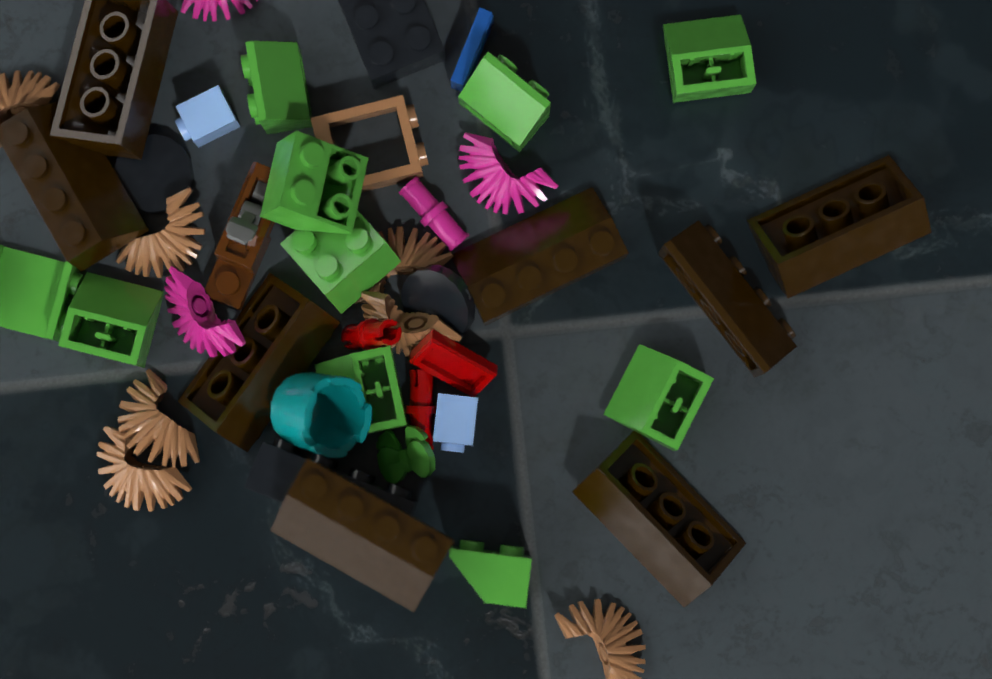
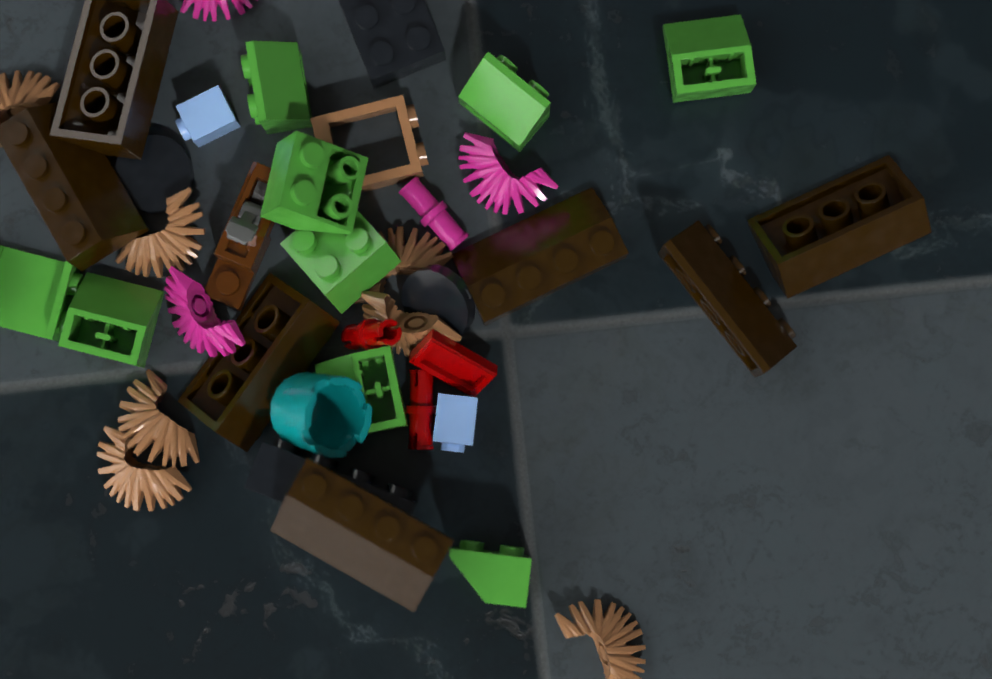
(396, 462): bright green piece -> none
(472, 49): blue tile -> none
(658, 397): bright green slope -> none
(660, 518): dark brown slope -> none

